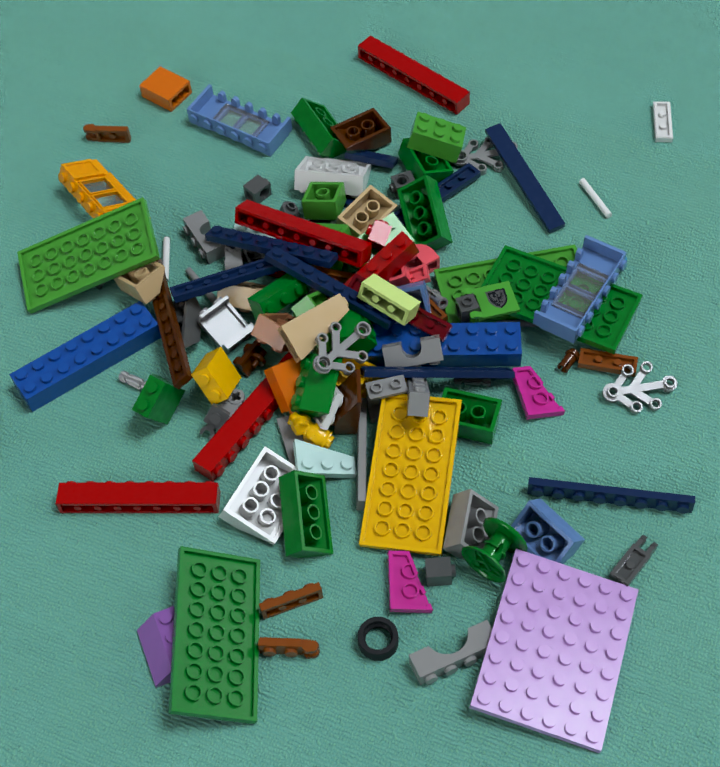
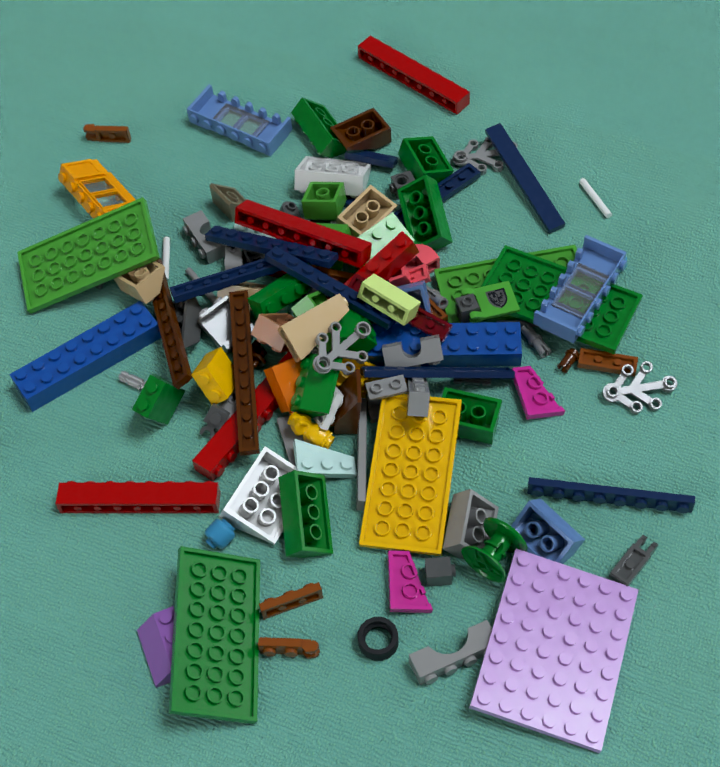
(165, 89): orange brick -> none
(219, 533): none -> dark azure head
(226, 199): none -> dark tan slope
(244, 374): none -> reddish brown plate
(257, 189): dark grey brick -> none
(378, 233): brick -> none
(436, 137): bright green brick -> none
(535, 340): none -> light grey pin
(662, 122): white tile -> none

